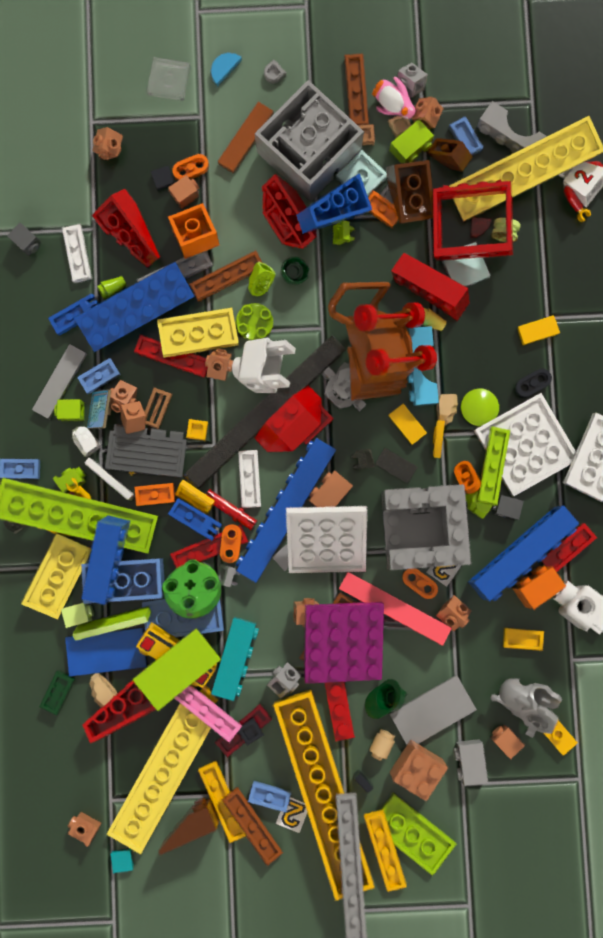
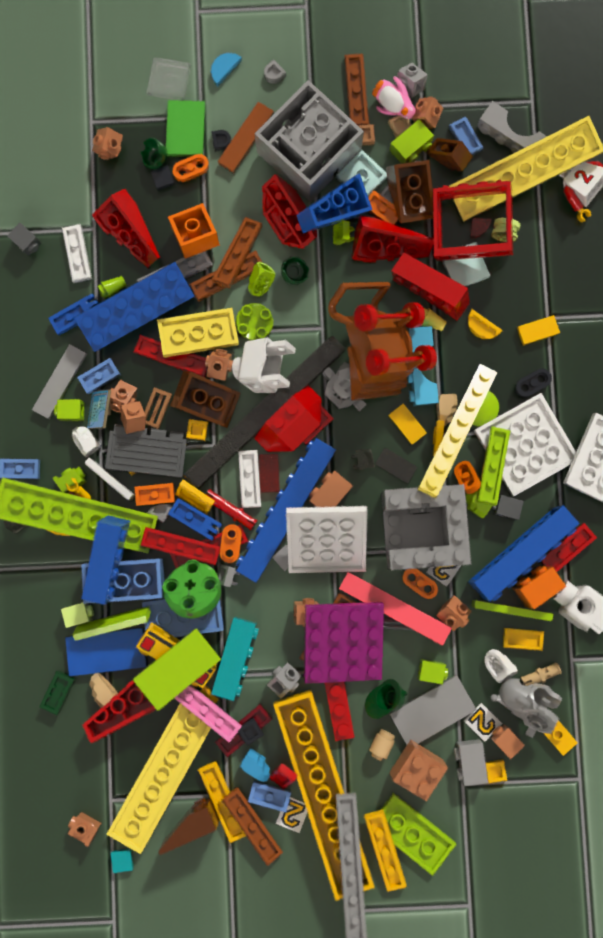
(56, 576): light yellow plate -> none
(153, 153): none -> dark green hair
(161, 511): none -> light grey tile
(180, 546): none -> red tile
(184, 191): nougat brick -> none
(185, 128): none -> bright green tile
(205, 399): none -> reddish brown slope
(221, 140): none -> black tile
(237, 252): none -> dark orange tile
(255, 765): none -> dark azure rock
(269, 473): none -> clear red tile
(283, 776): none -> red tile
(362, 780): black tile -> none
(383, 240): none -> red wedge
(432, 671): none -> lime brick
(457, 431): none -> light yellow plate
(481, 326): none -> yellow tile
(482, 722): none -> sticker
(496, 771): none -> yellow tile
(499, 666): none -> white rock
(512, 610): none -> lime tile
(541, 675): none -> tan pin

